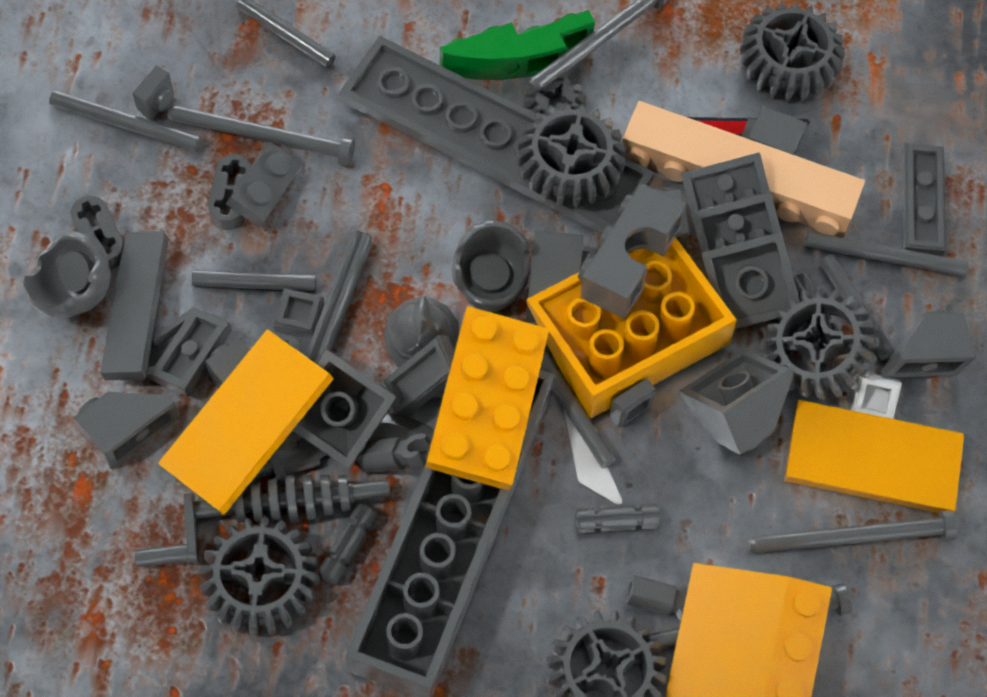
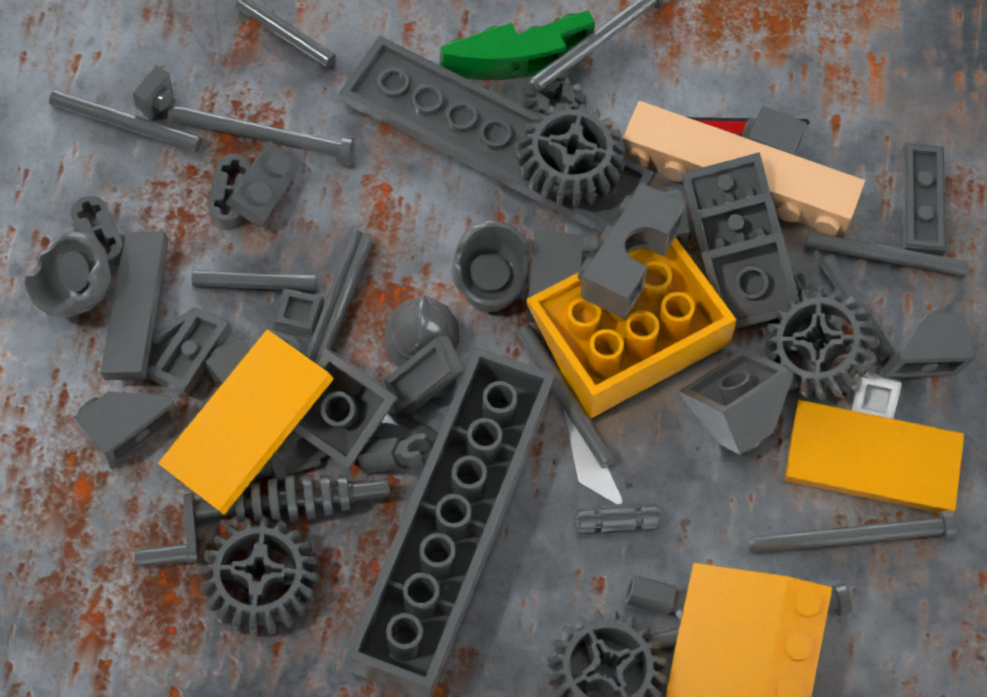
(348, 544): dark grey axle -> none
(487, 398): light orange plate -> none
(632, 403): dark grey tile -> none
(811, 64): dark grey gear -> none

